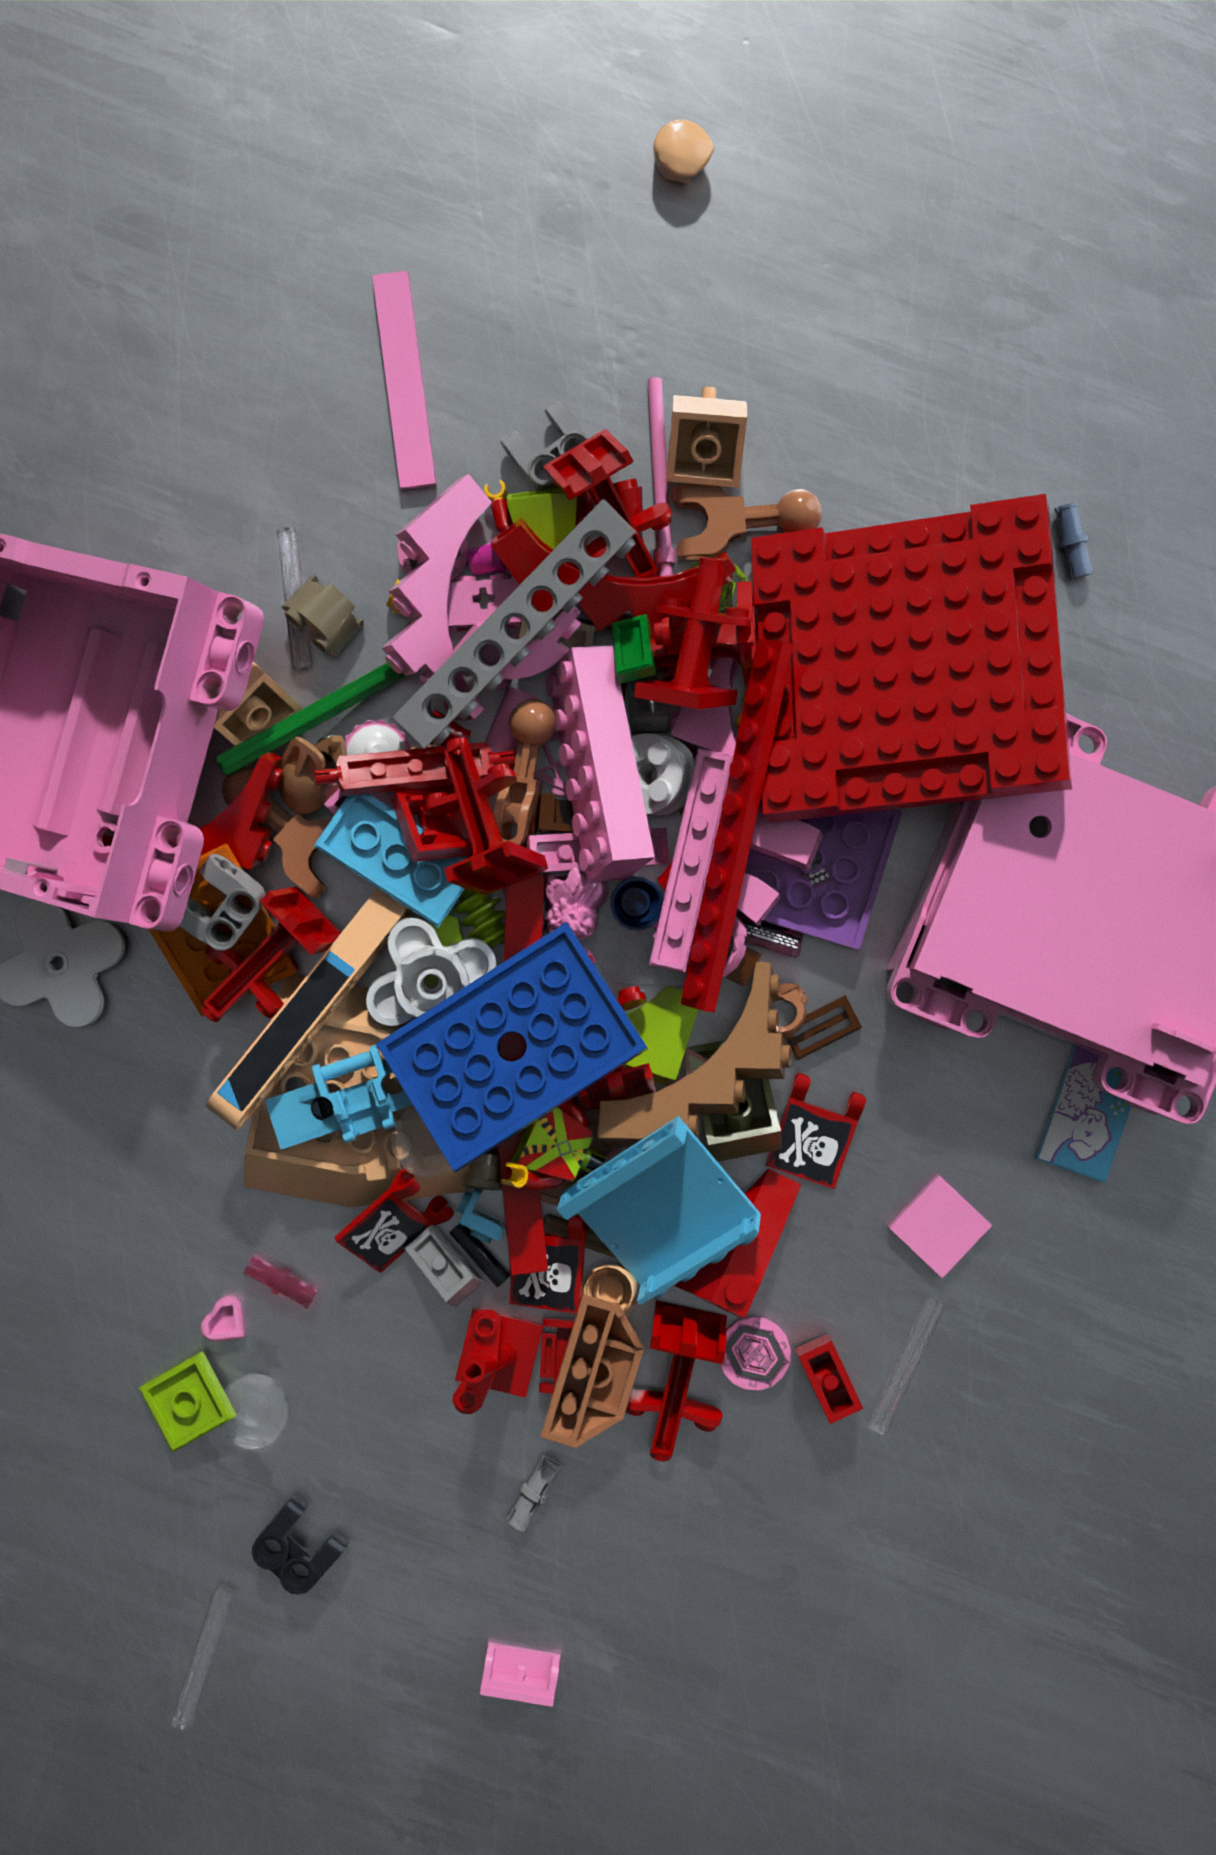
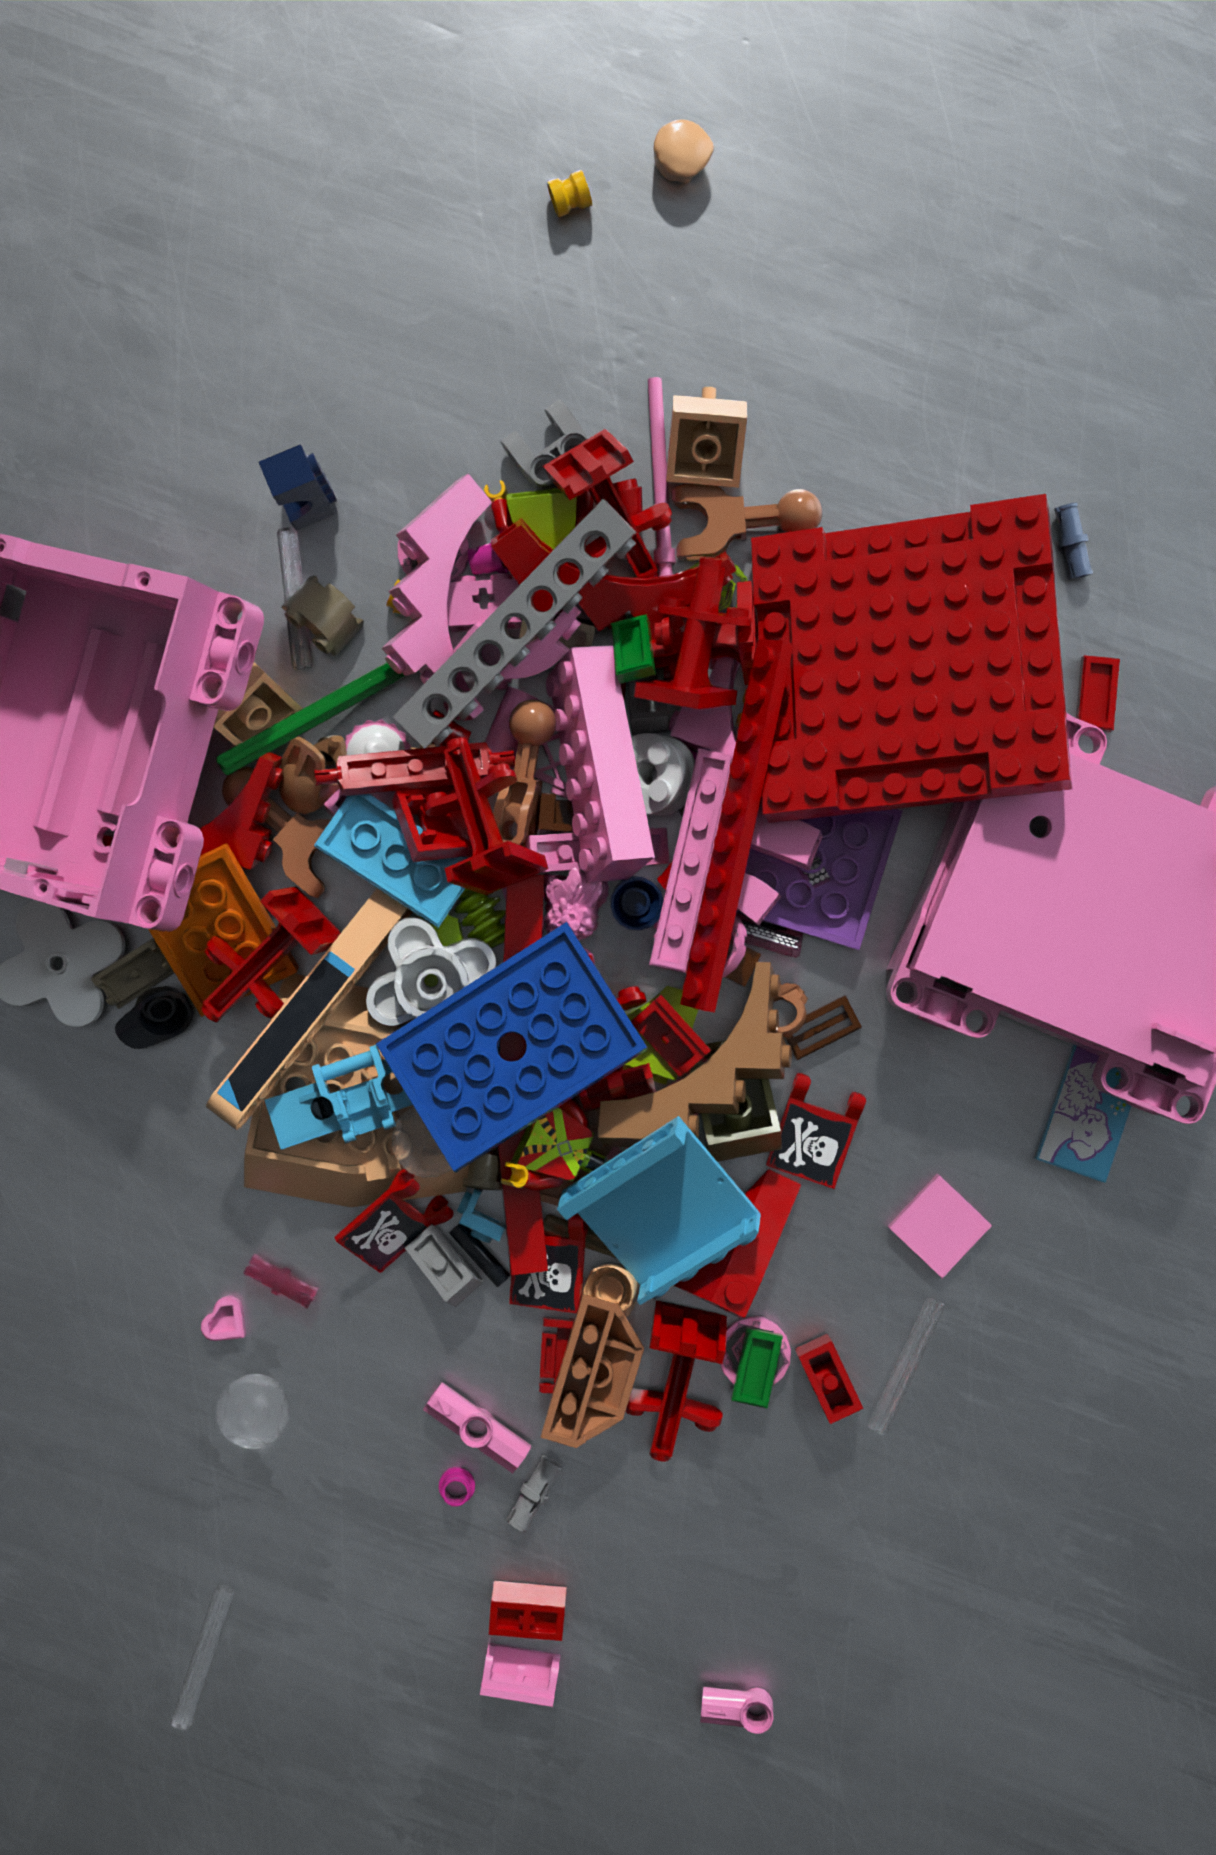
(133, 974): none -> dark tan hinge
(155, 1018): none -> black piece
(187, 1401): lime tile -> none
(232, 882): light grey piece -> none
(293, 1552): black piece -> none
(299, 486): none -> dark blue arch
(404, 380): bright pink tile -> none
(460, 1475): none -> dark pink piece
(495, 1356): red piece -> none
(497, 1442): none -> bright pink piece
(527, 1611): none -> red hinge
(569, 193): none -> yellow wheel
(670, 1035): none -> red hinge
(732, 1707): none -> bright pink piece
(756, 1367): none -> green tile
(1098, 691): none -> red tile

